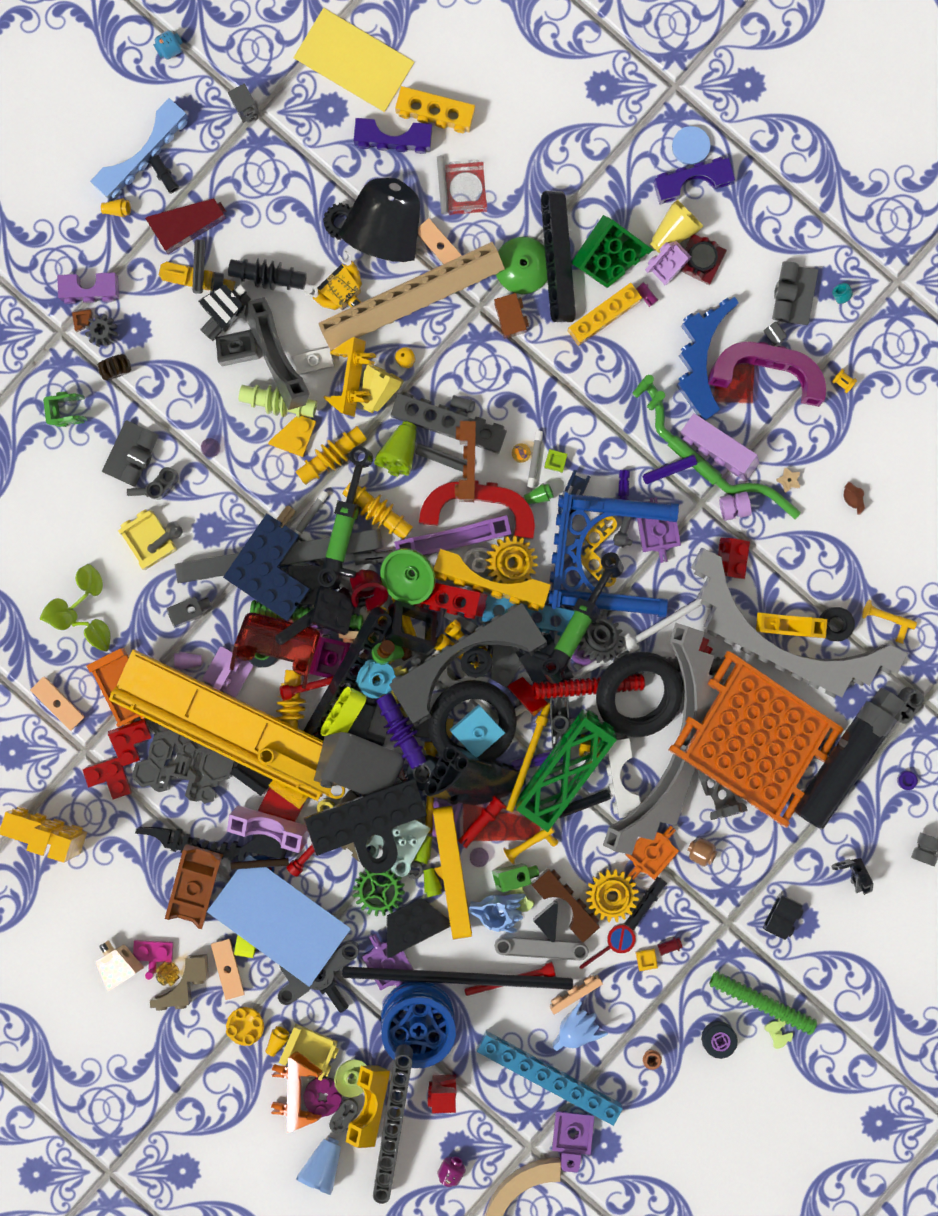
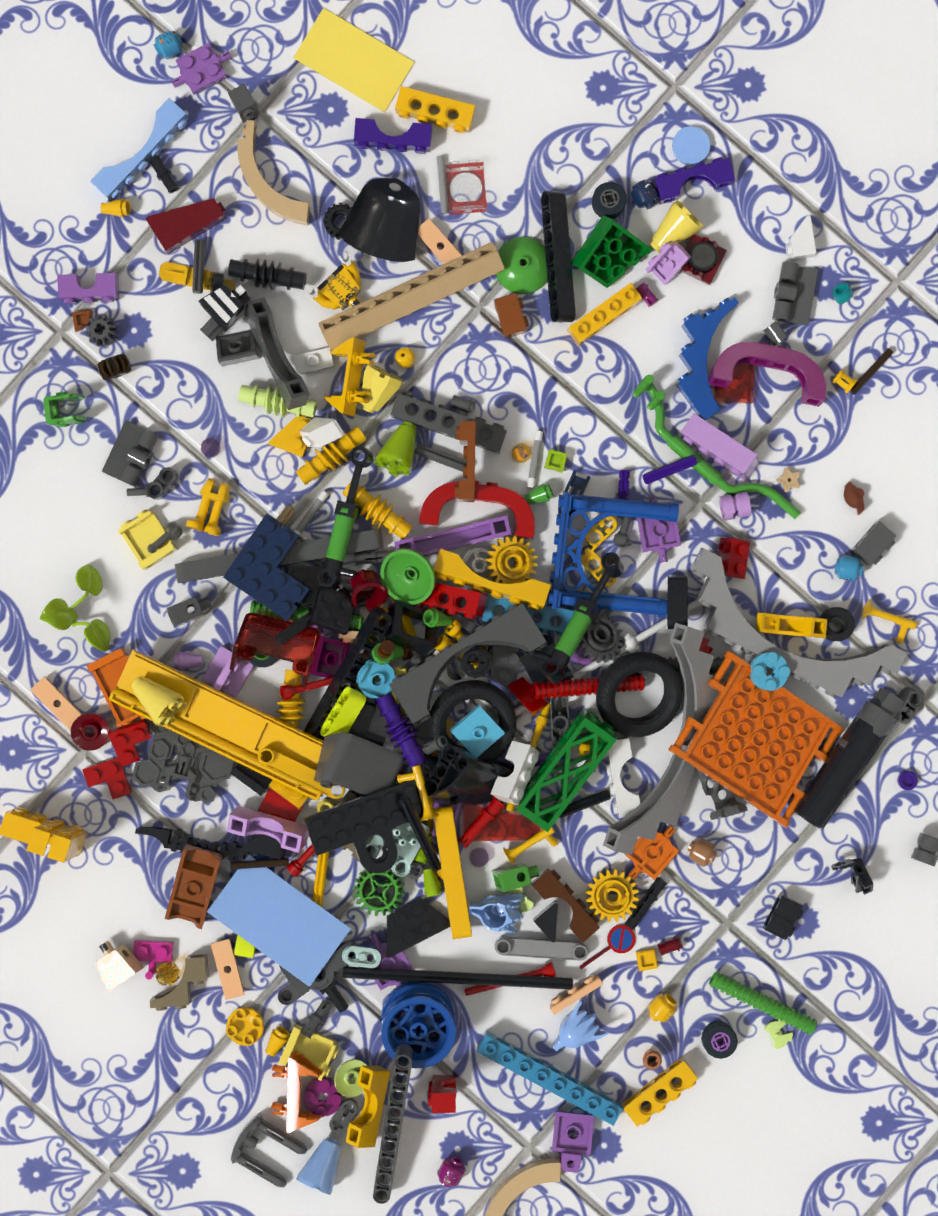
(87, 740): none -> dark red dish
(158, 700): none -> light yellow cone
(201, 68): none -> medium lavender plate
(207, 496): none -> yellow piece
(249, 1140): none -> dark grey piece
(284, 207): none -> tan arch
(316, 1019): none -> dark grey pin
(320, 878): none -> yellow axle
(321, 432): none -> white slope
(360, 956): none -> light aqua plate
(417, 775): none -> yellow piece
(420, 834): none -> black axle
(436, 618): none -> bright green cone
(437, 743): none -> dark grey pin
(512, 788): none -> white arch
(607, 206): none -> black wheel
(645, 194): none -> dark blue head
(662, 1007): none -> yellow head
(662, 1081): none -> yellow brick
(677, 601): none -> black beam
(758, 671): none -> medium azure plate
(802, 242): none -> white slope
(848, 568): none -> dark azure head
(871, 371): none -> dark brown bar
(874, 543): none -> dark grey brick

